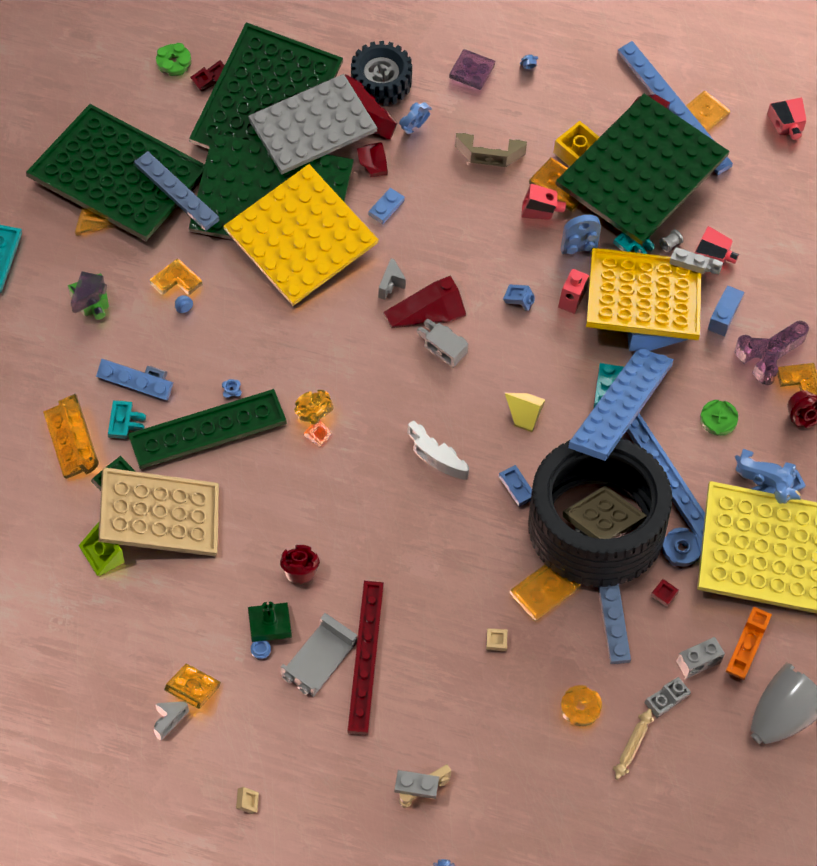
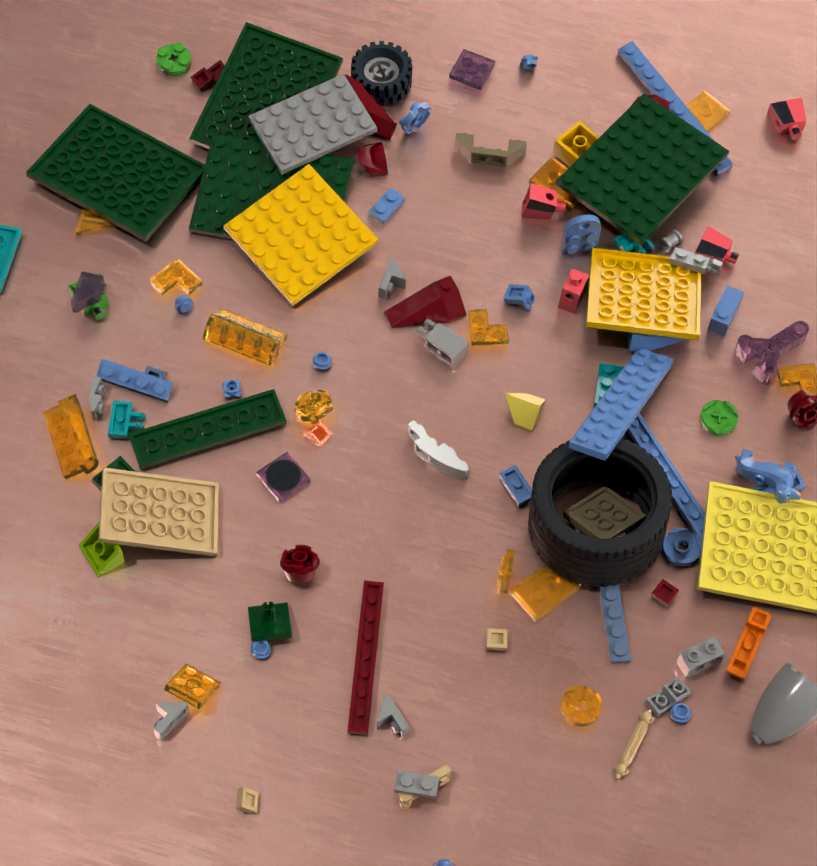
(95, 399): none -> light grey slope
(176, 191): sand blue plate -> none
(244, 336): none -> clear yellow brick
(283, 477): none -> tile
(319, 656): light grey panel -> none
(322, 361): none -> medium blue plate
(390, 713): none -> light grey slope
(483, 333): none -> clear yellow plate
(505, 571): none -> clear yellow plate
(680, 713): none -> medium blue plate

